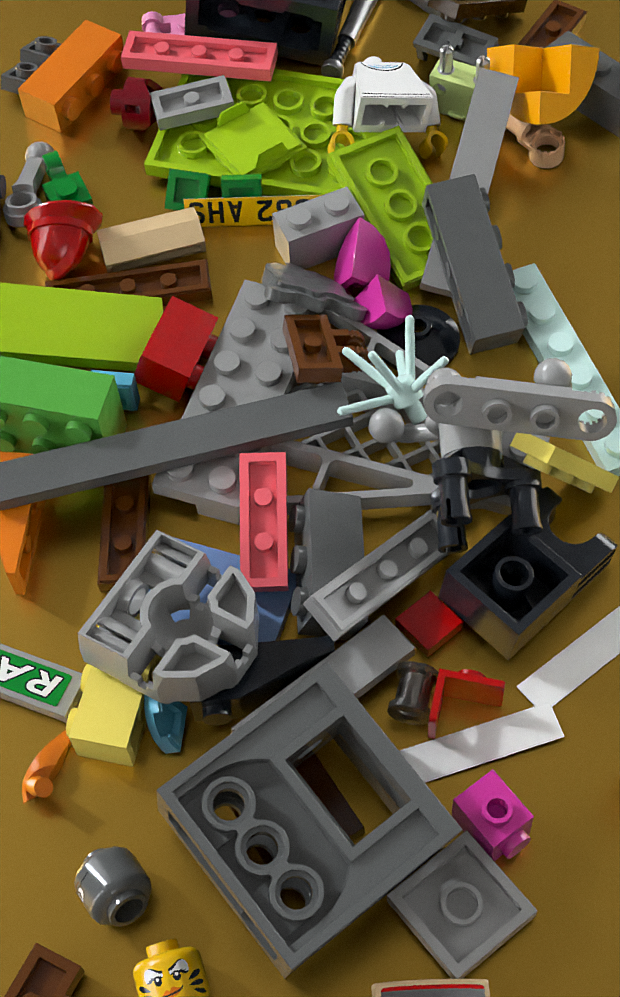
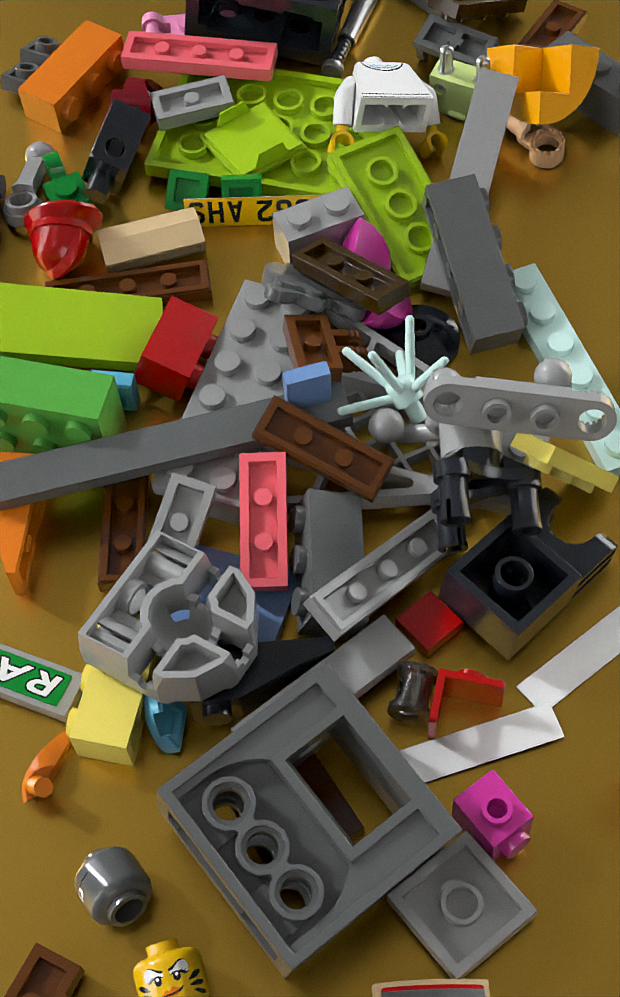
(114, 150): none -> black torso
(185, 509): none -> light grey plate
(308, 385): none -> medium blue tile
(323, 448): none -> reddish brown tile
(351, 275): none -> dark brown plate

